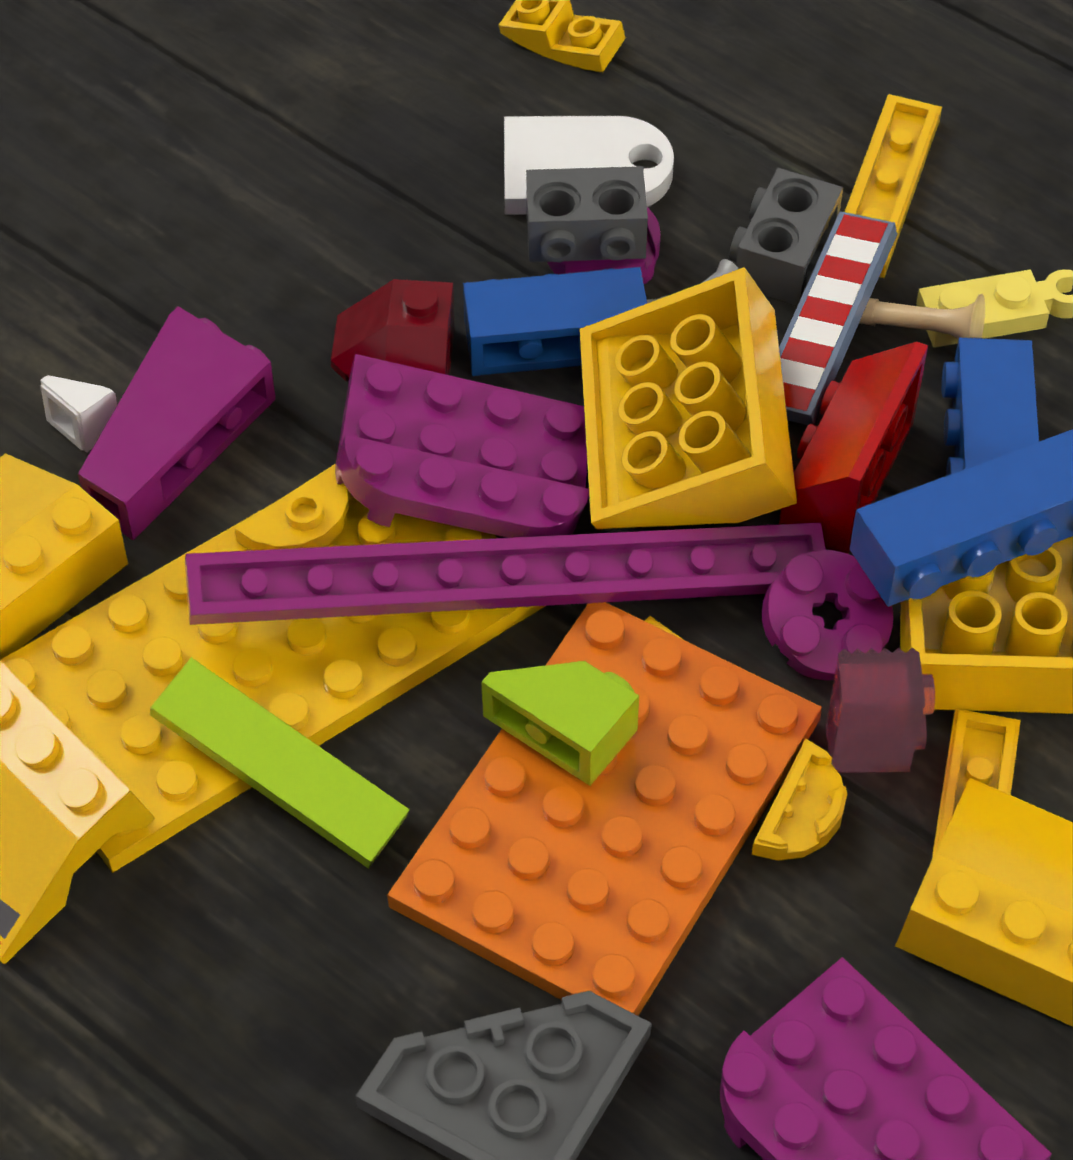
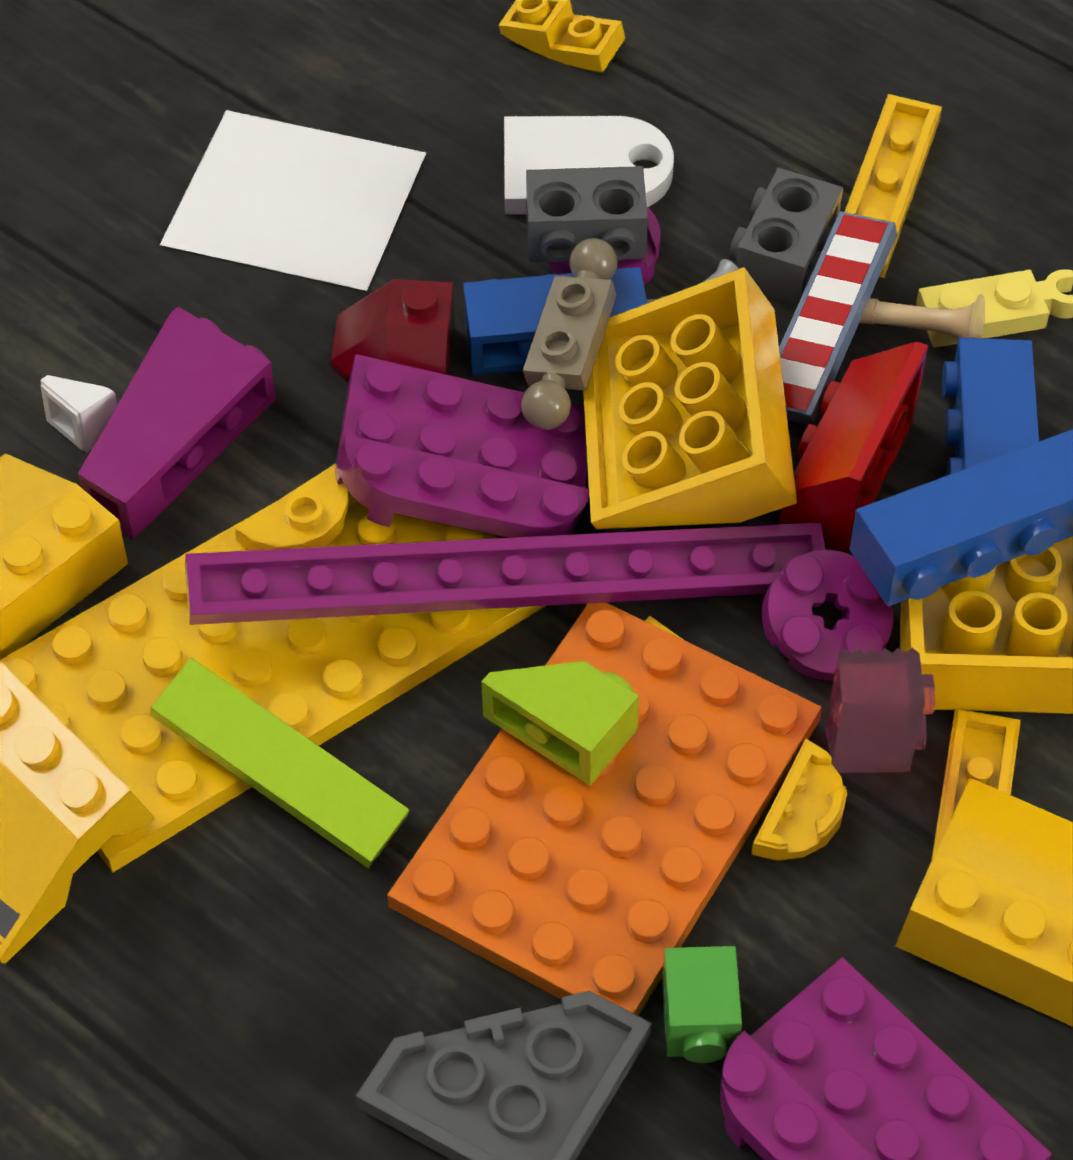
(294, 200): none -> white sticker
(569, 334): none -> dark tan plate
(701, 1002): none -> bright green brick

